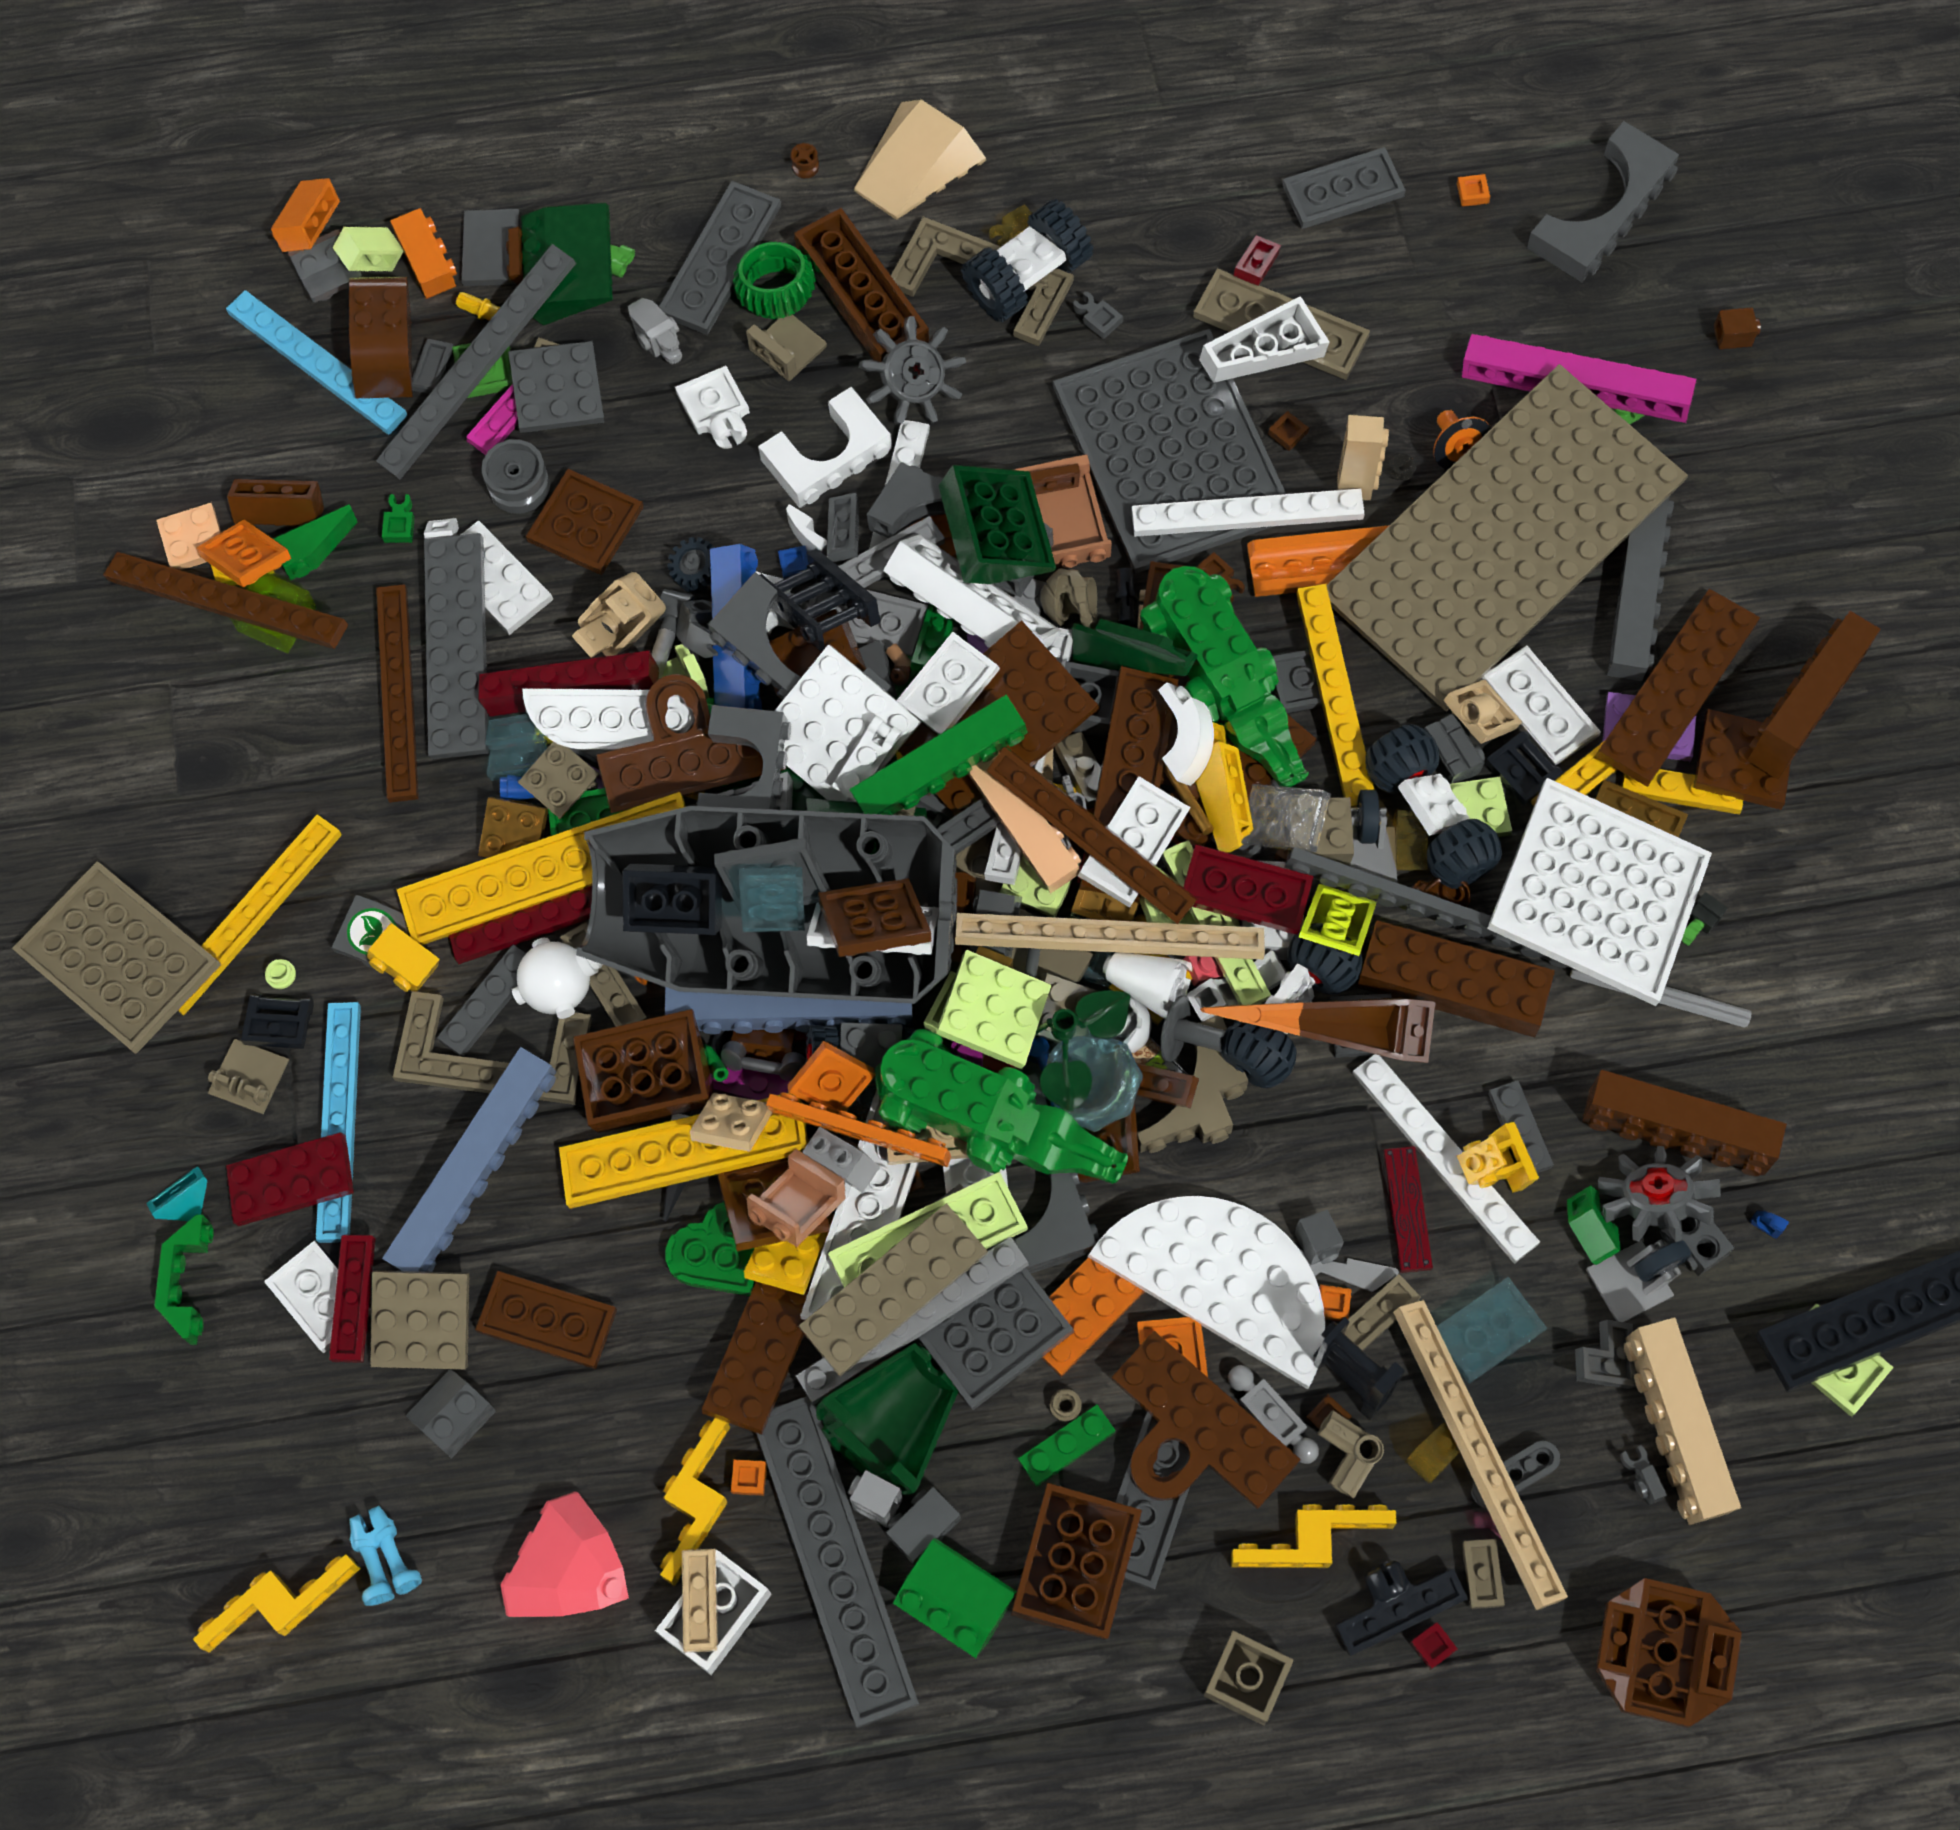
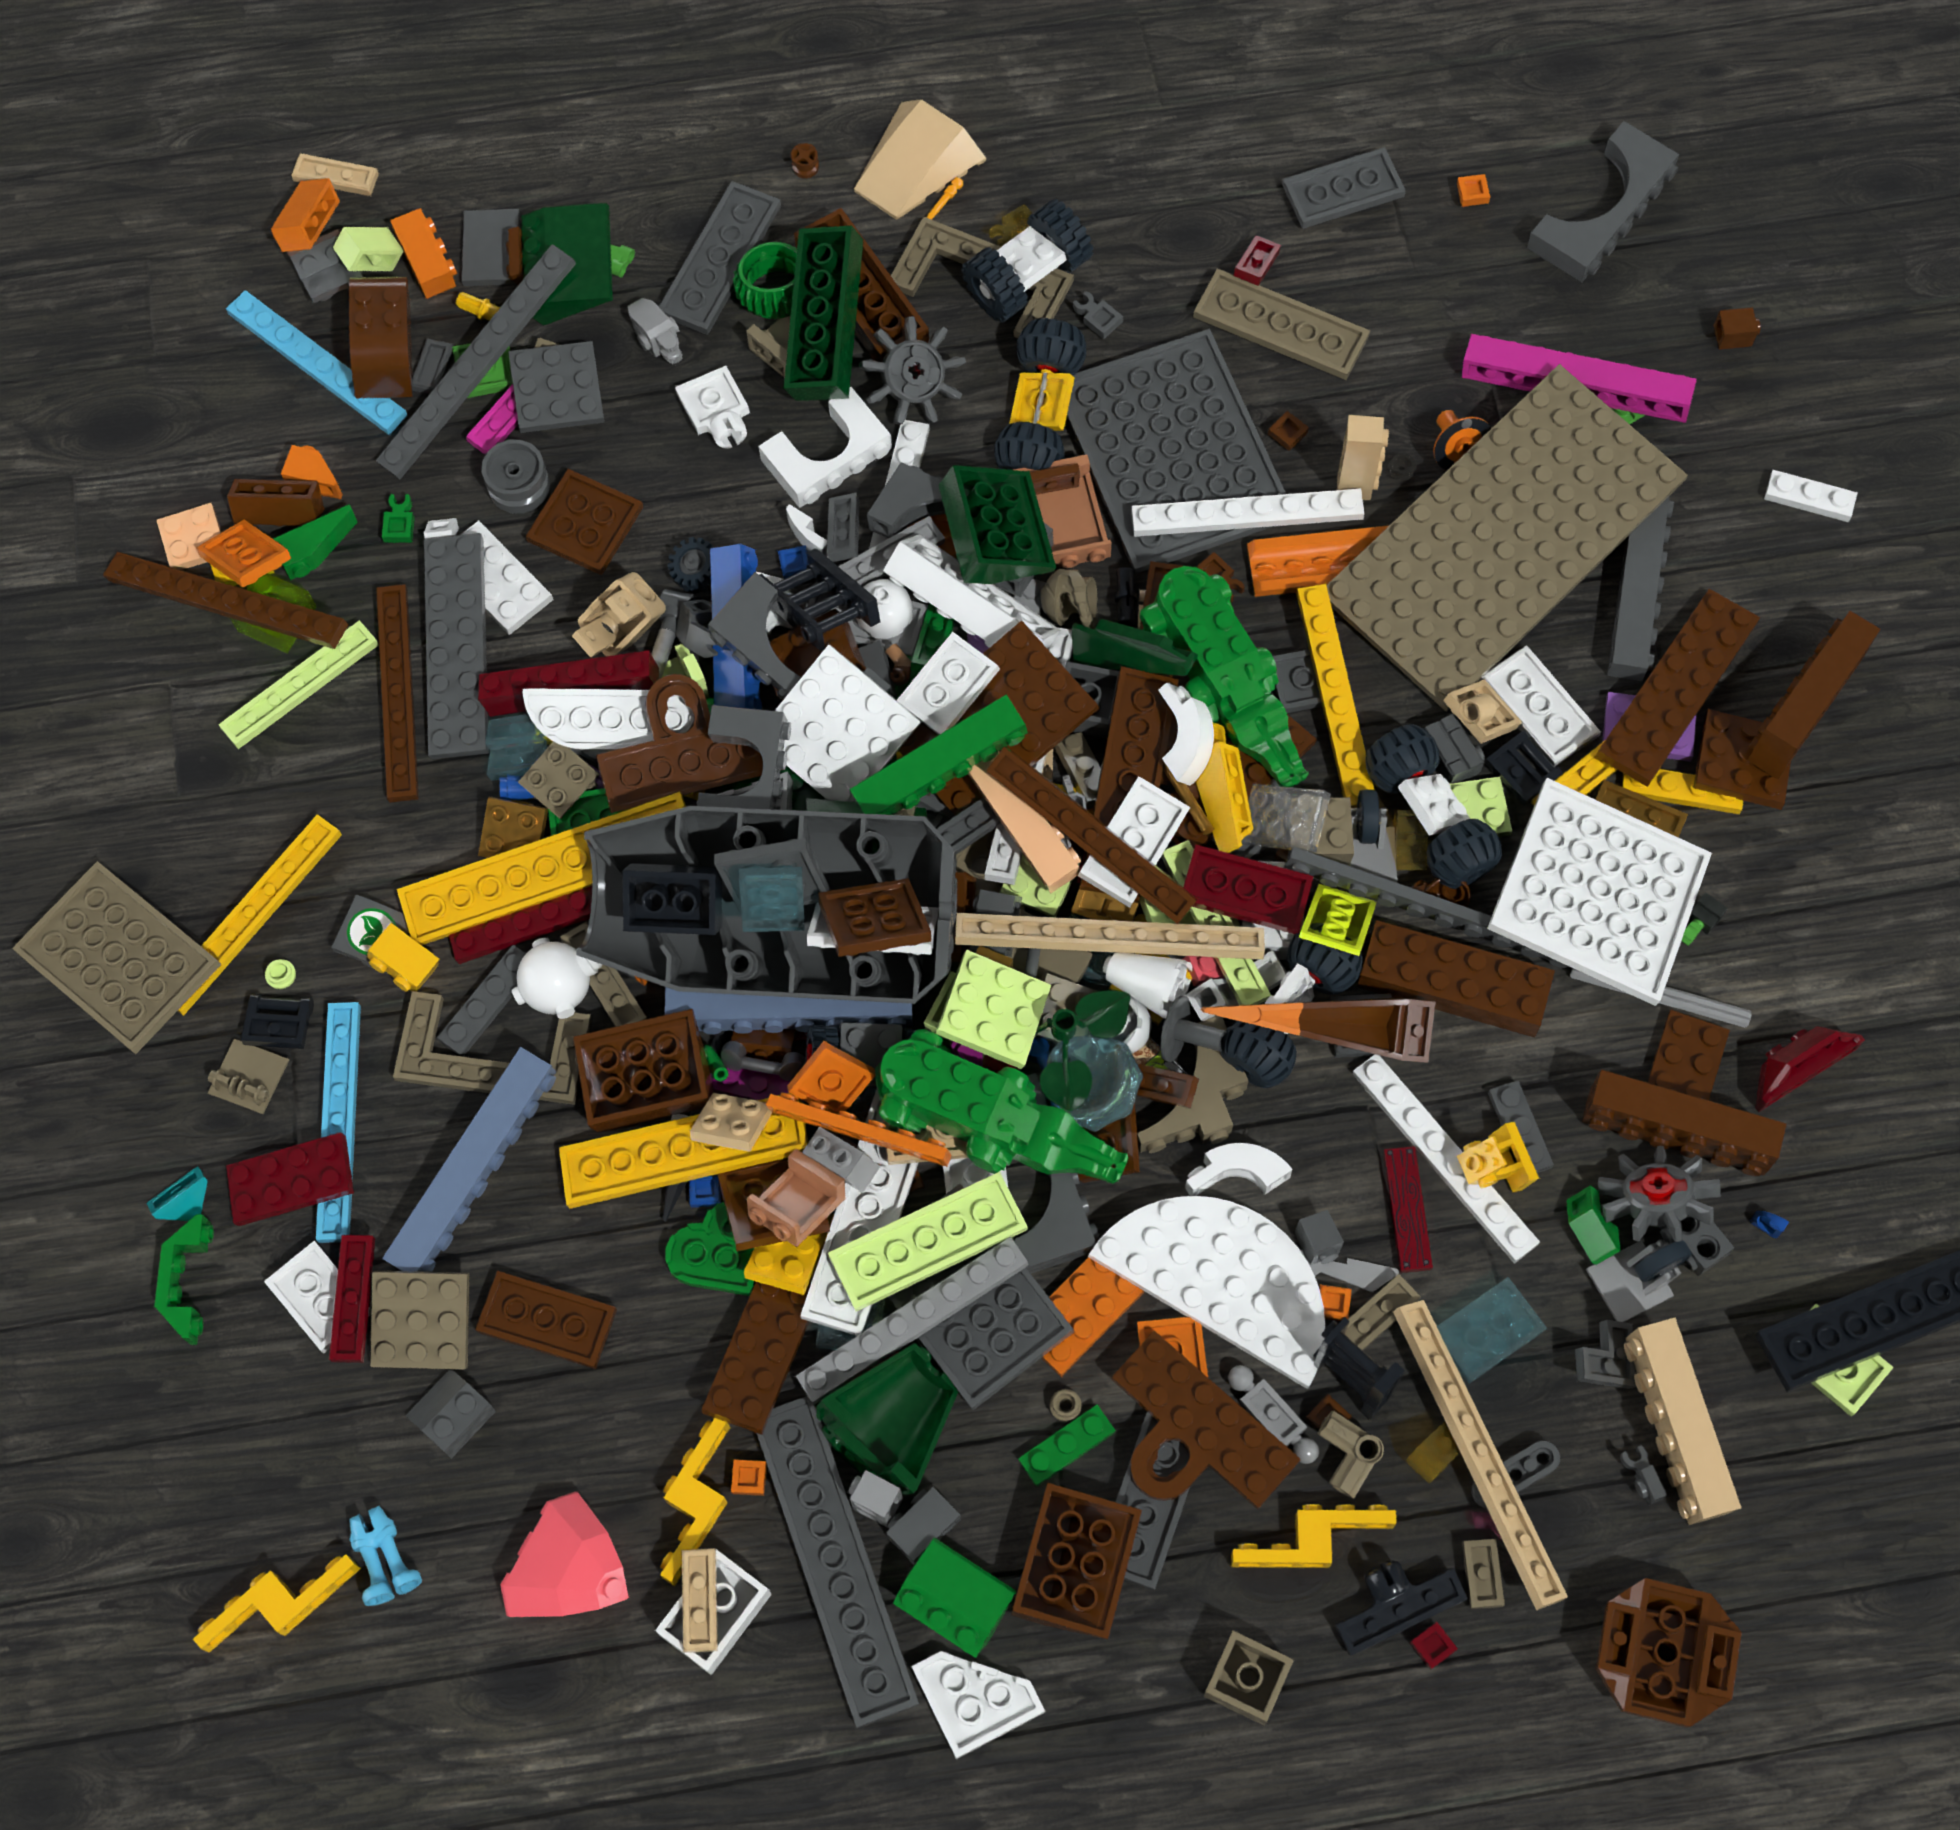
(297, 685): none -> yellowish green plate
(308, 465): none -> orange slope
(342, 175): none -> tan tile
(705, 1192): none -> blue tile
(823, 313): none -> dark green brick
(867, 756): white plate -> none
(893, 606): none -> white cylinder
(893, 1289): dark tan plate -> none
(949, 193): none -> light orange piece
(974, 1700): none -> white plate
(1052, 355): none -> black plate
(1239, 1160): none -> white arch
(1266, 343): white wedge -> none
(1688, 1055): none -> reddish brown plate
(1801, 1061): none -> dark red wedge
(1810, 496): none -> white plate

